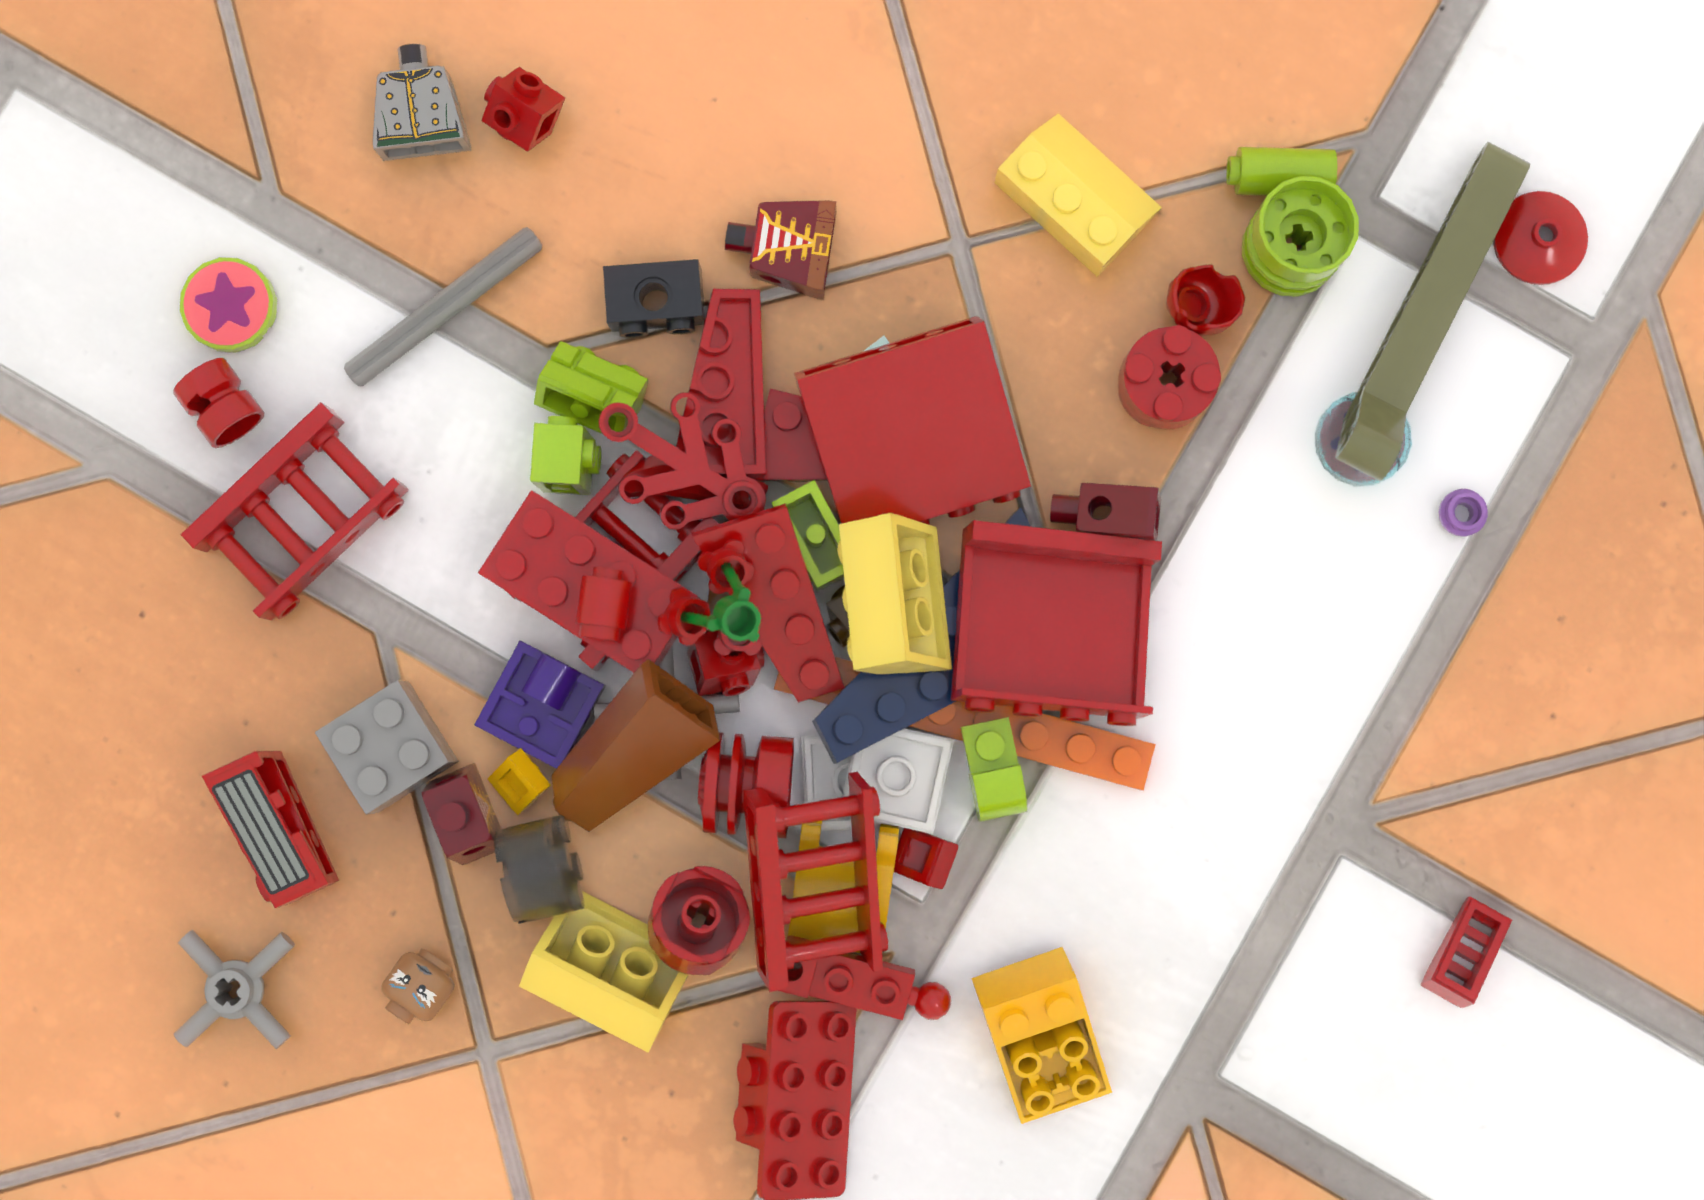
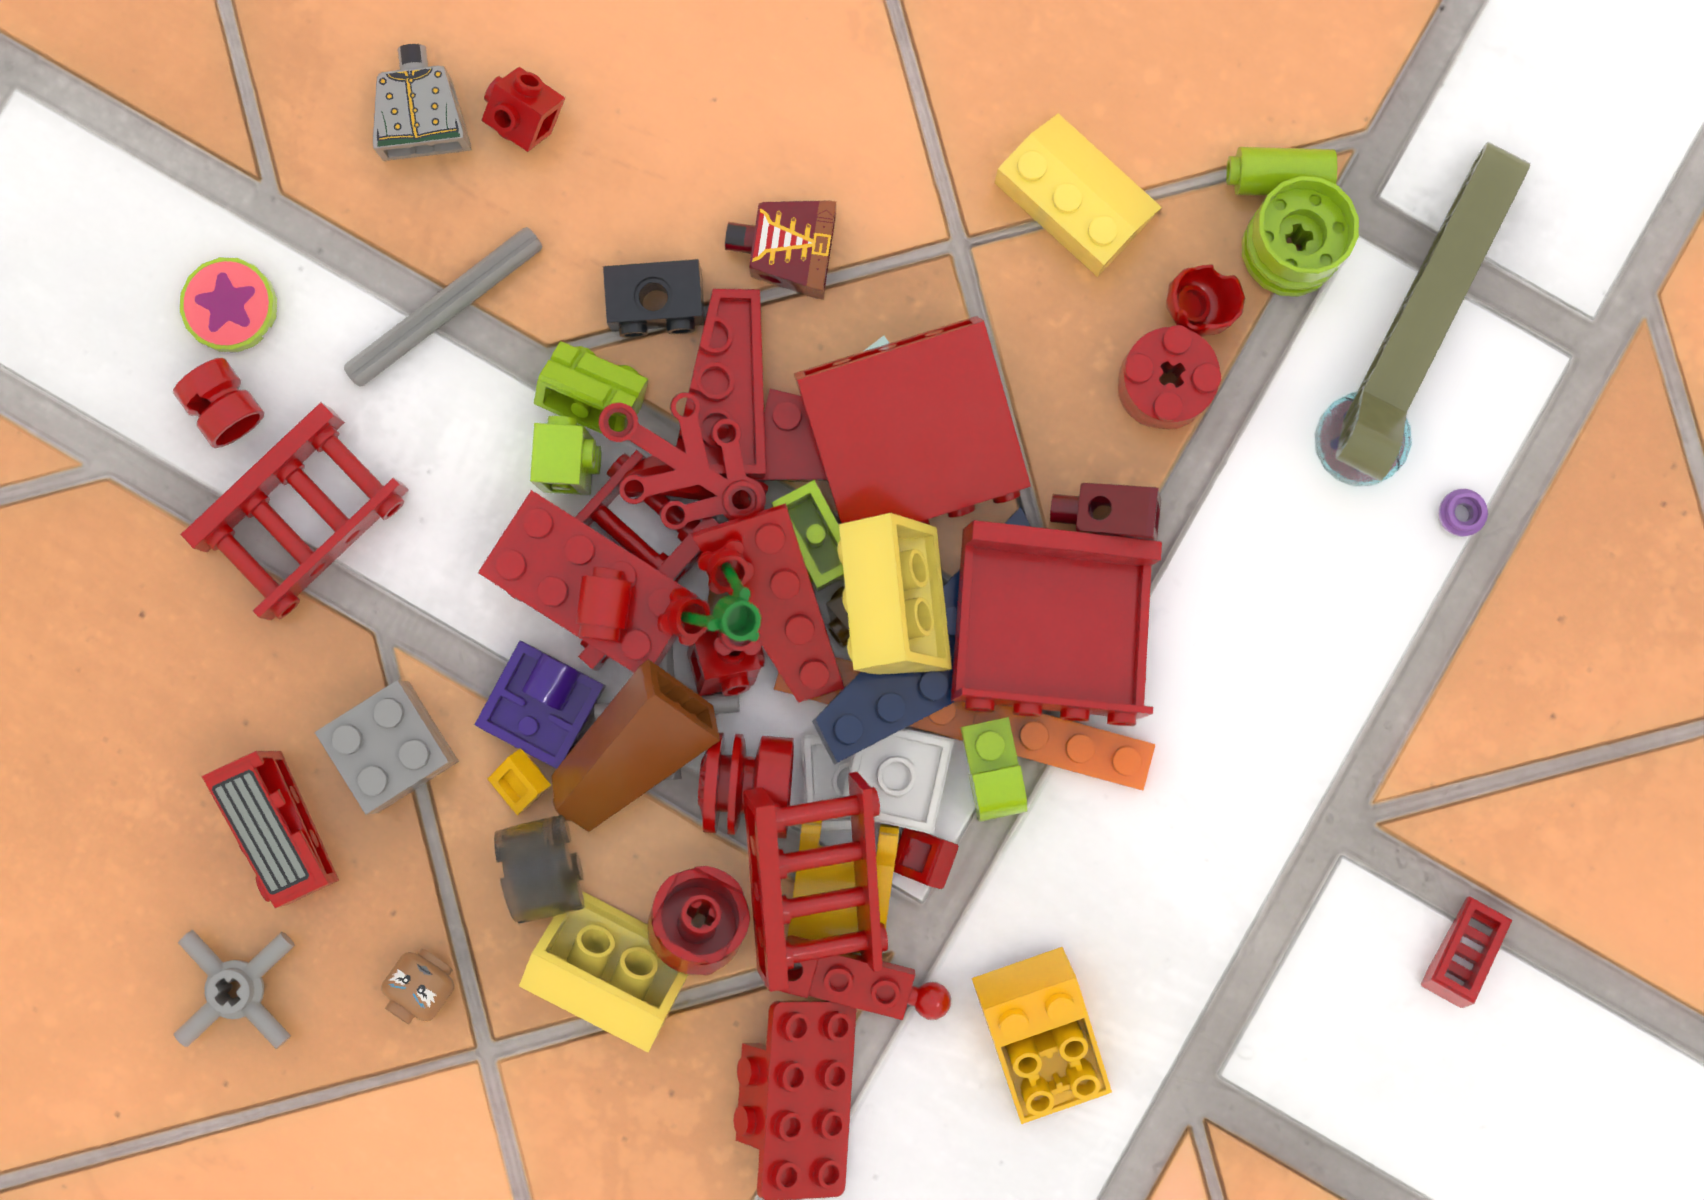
(462, 814): dark red torso -> none
(1529, 256): red dish -> none

